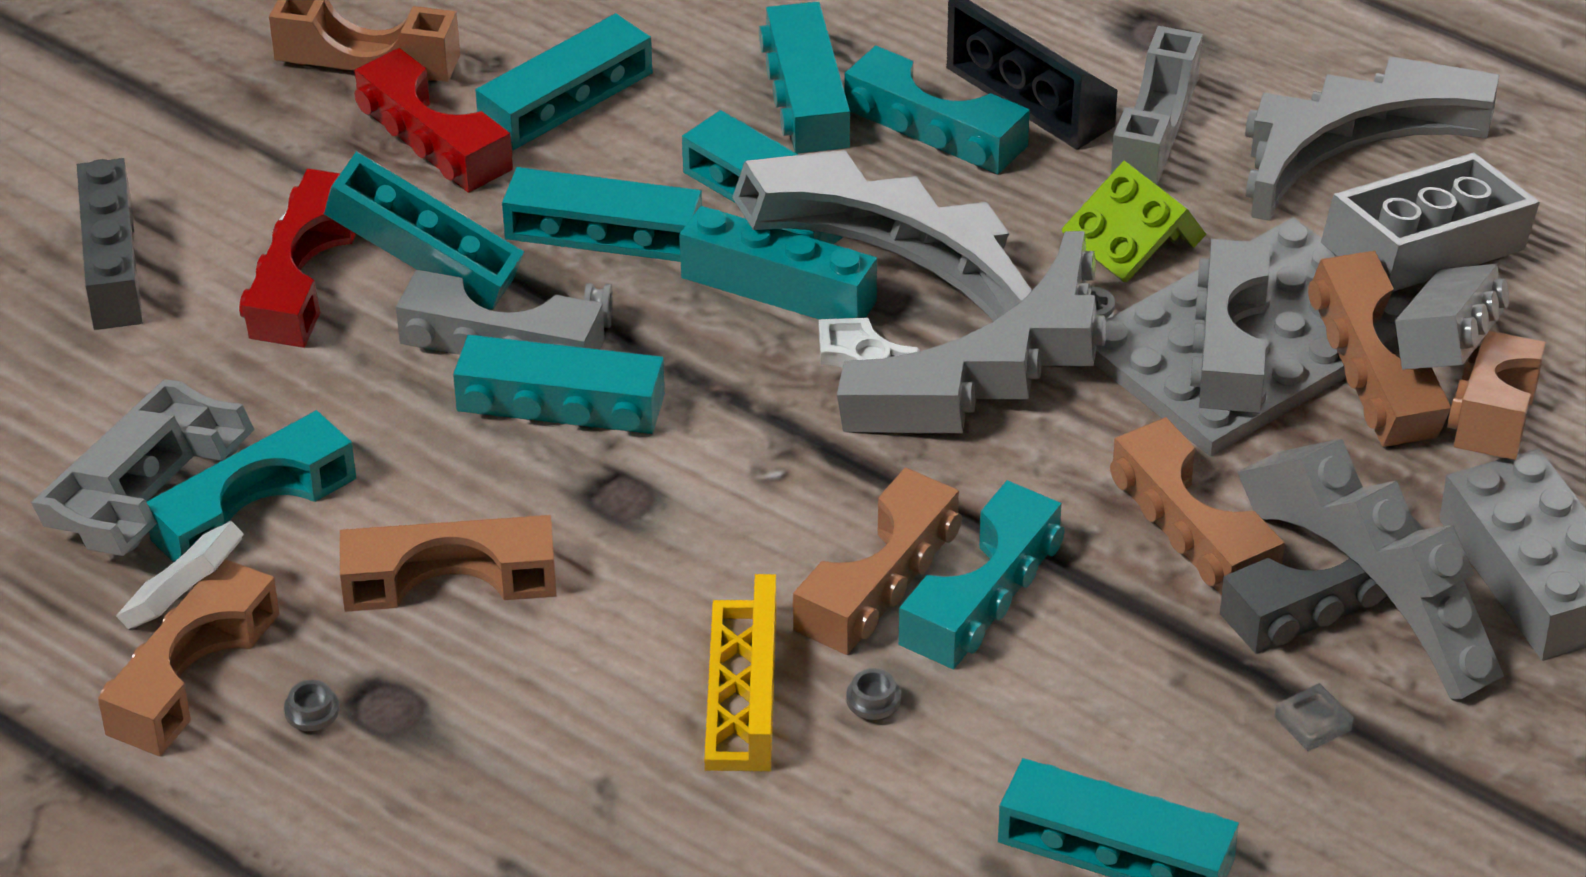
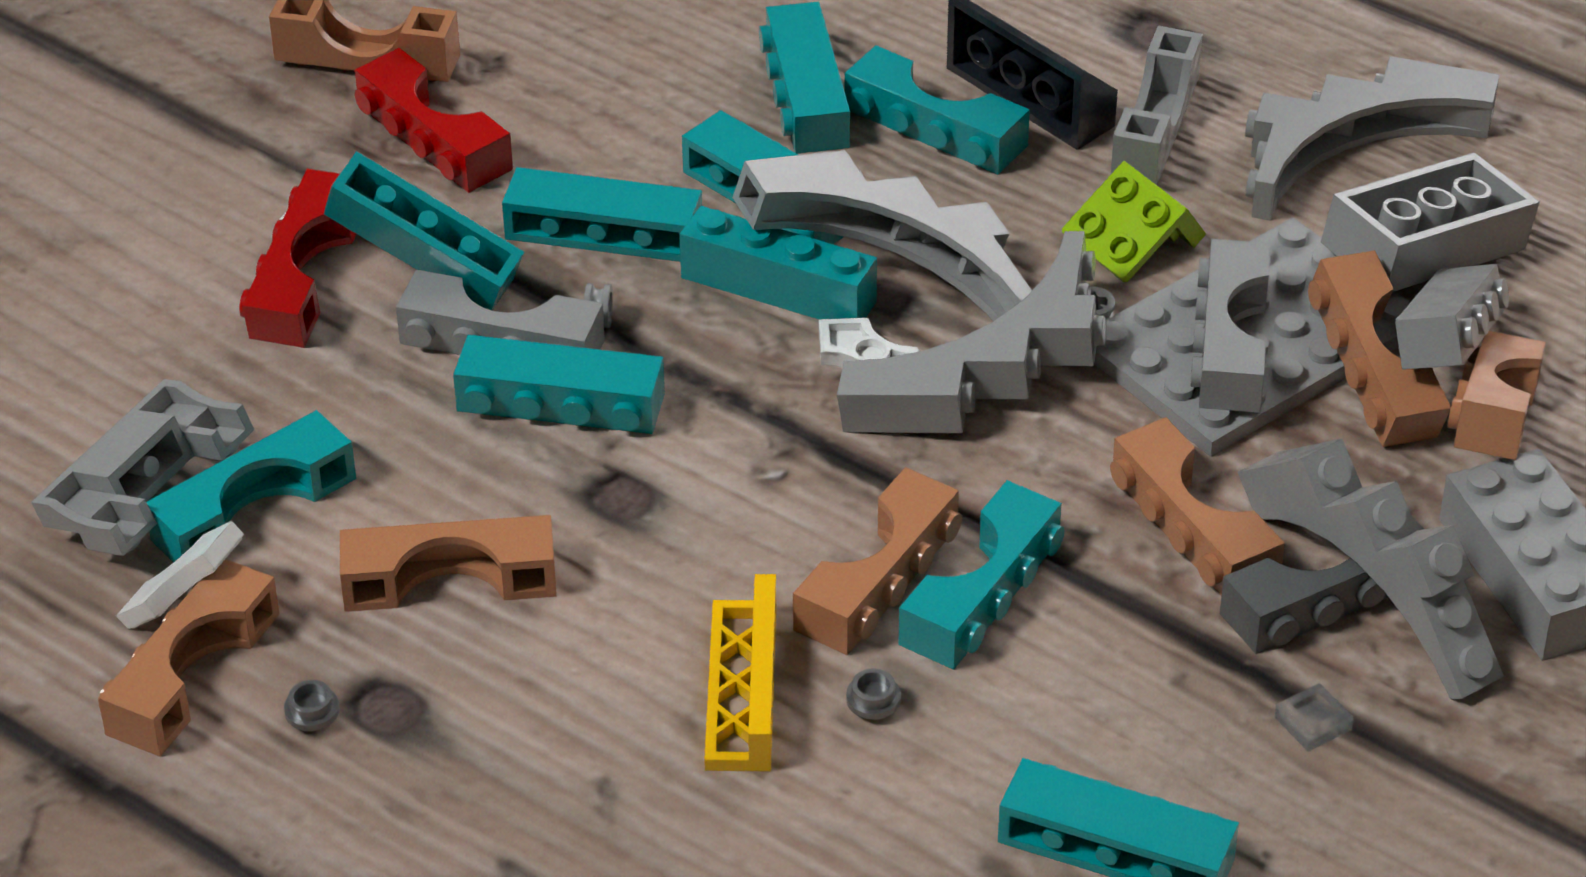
(108, 244): dark grey arch -> none
(567, 79): teal brick -> none

